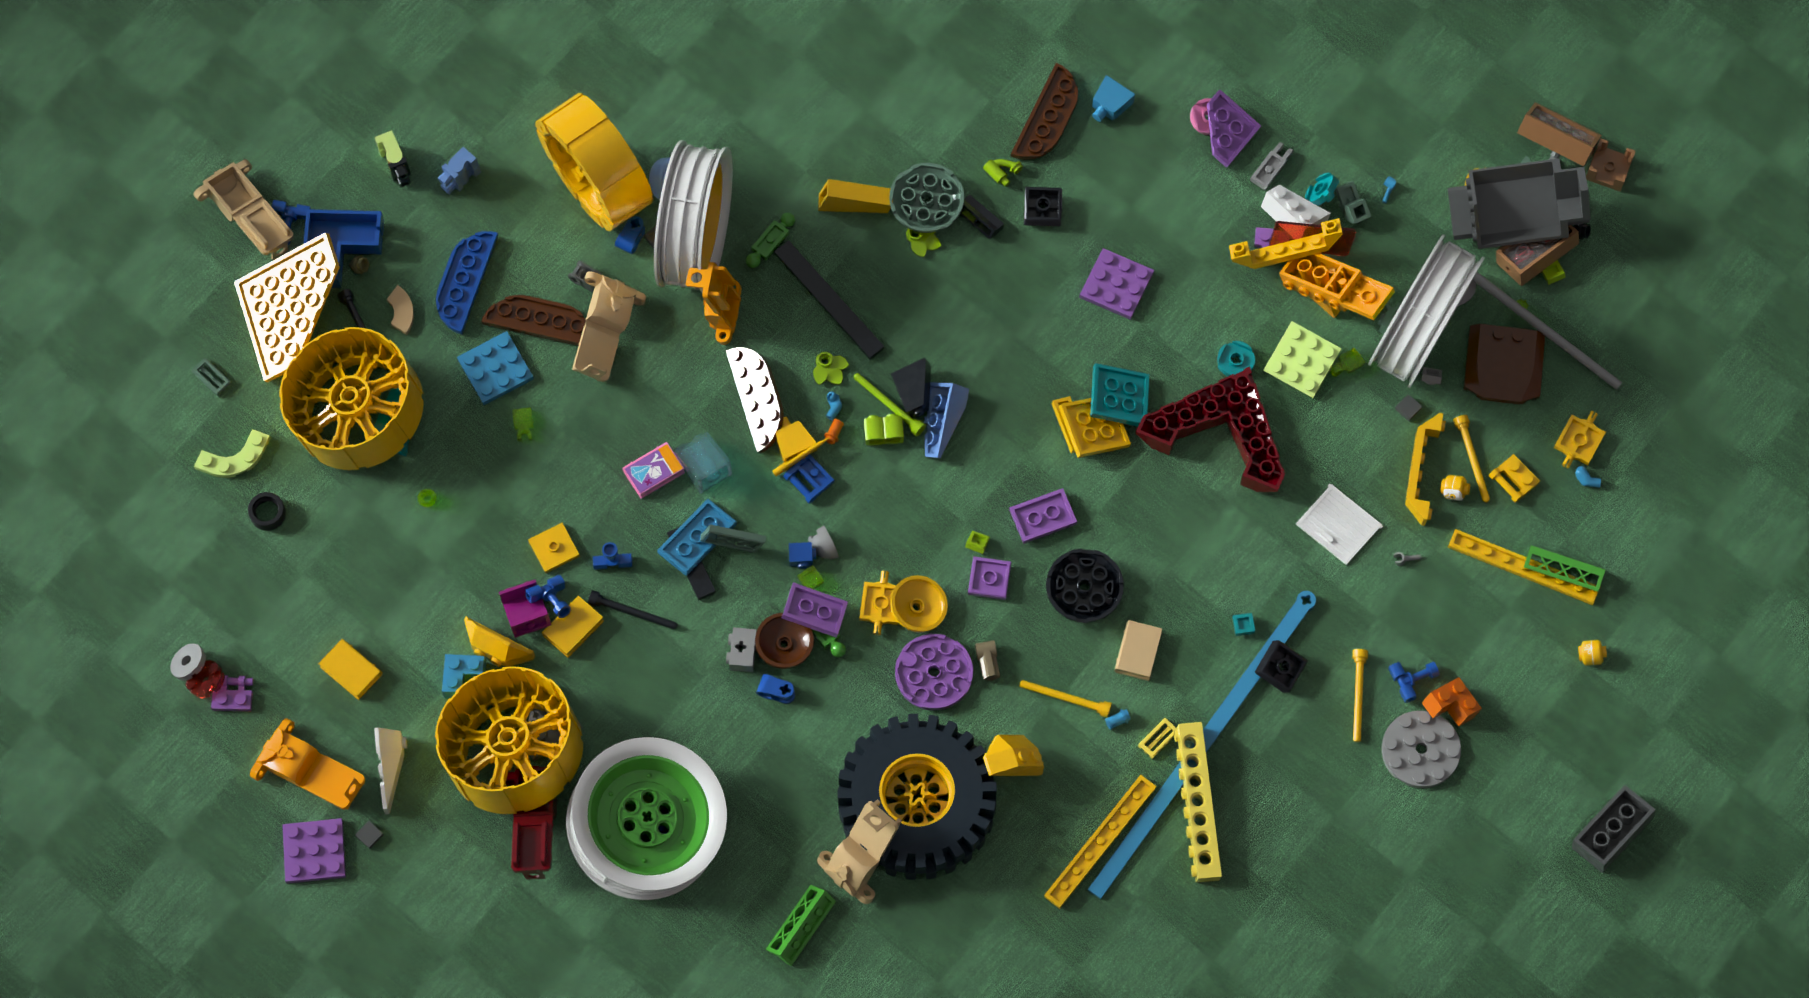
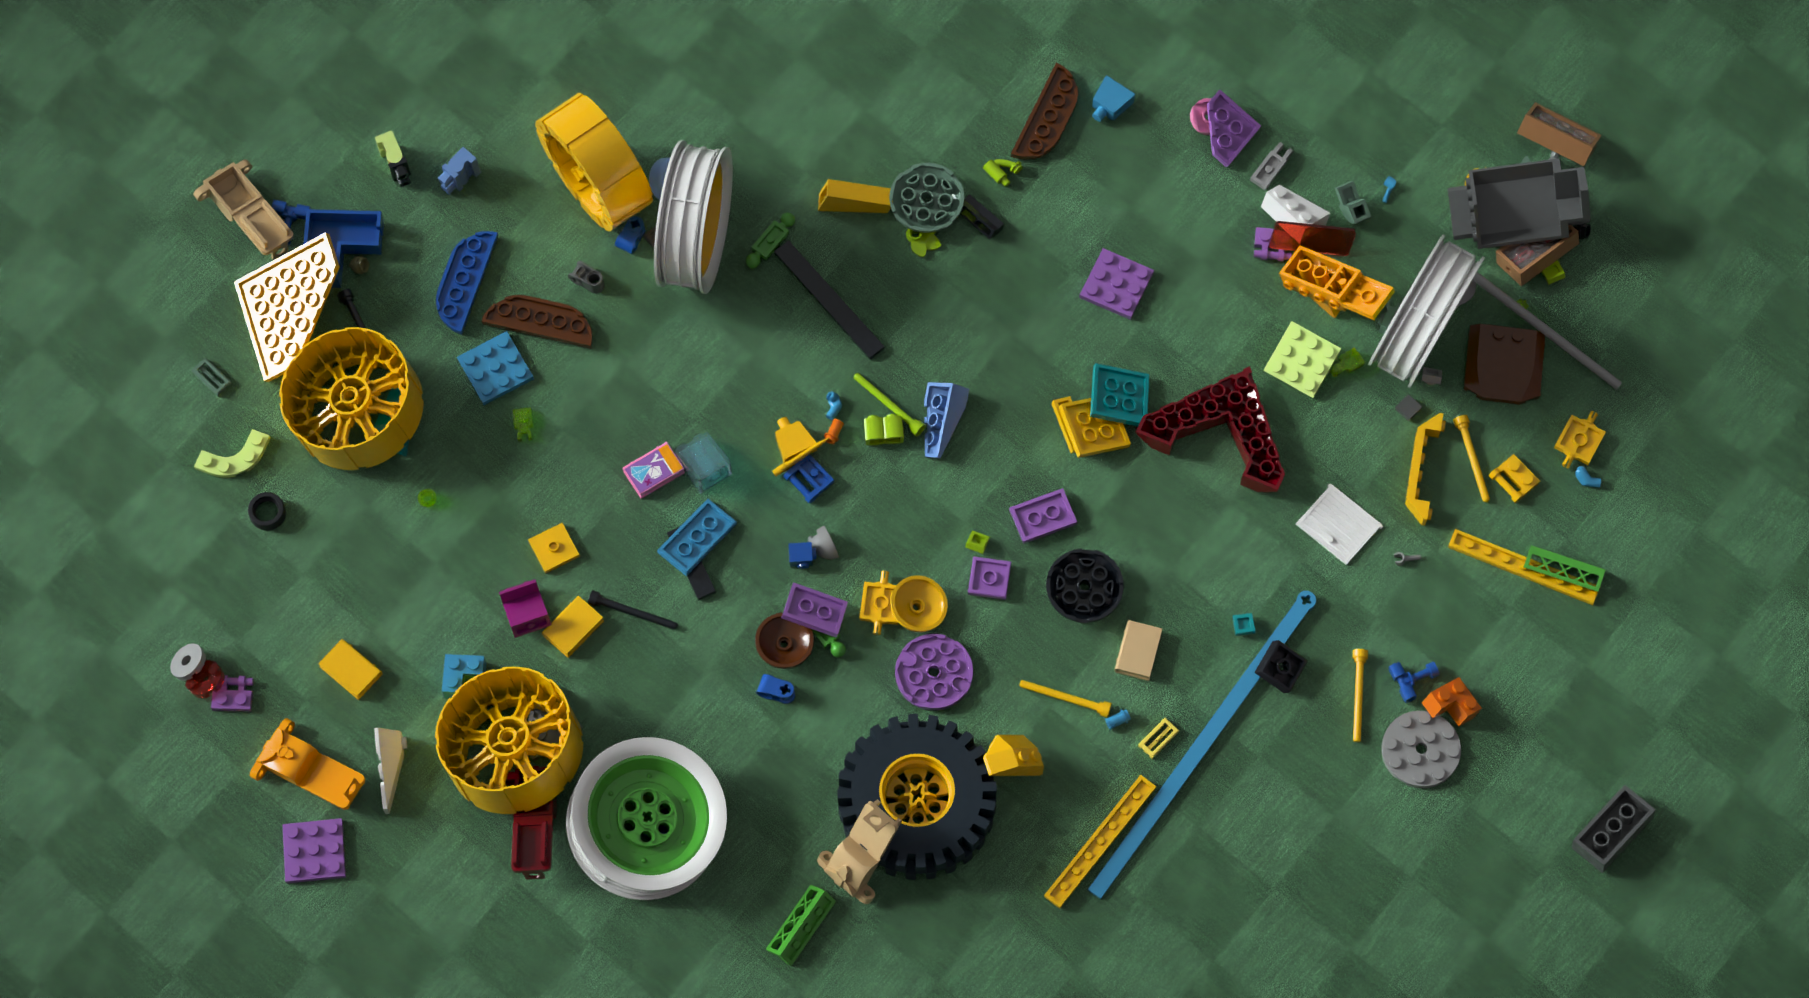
(369, 835): dark grey tile -> none
(403, 310): tan tile -> none
(496, 646): yellow wedge -> none
(548, 593): blue bar -> none
(605, 320): tan piece -> none
(611, 558): blue bar -> none
(719, 299): light orange piece -> none
(732, 538): sand green tile -> none
(741, 660): light grey brick -> none
(757, 395): plate -> none
(810, 578): clear neon green plate -> none
(831, 370): lime plate -> none
(914, 386): black slope -> none
(987, 654): dark tan piece -> none
(1038, 196): black brick -> none
(1194, 733): light yellow brick -> none
(1231, 350): teal plate -> none
(1287, 250): yellow slope -> none
(1323, 189): teal plate -> none
(1455, 487): yellow head -> none
(1592, 652): yellow head -> none
(1609, 166): medium nougat panel -> none

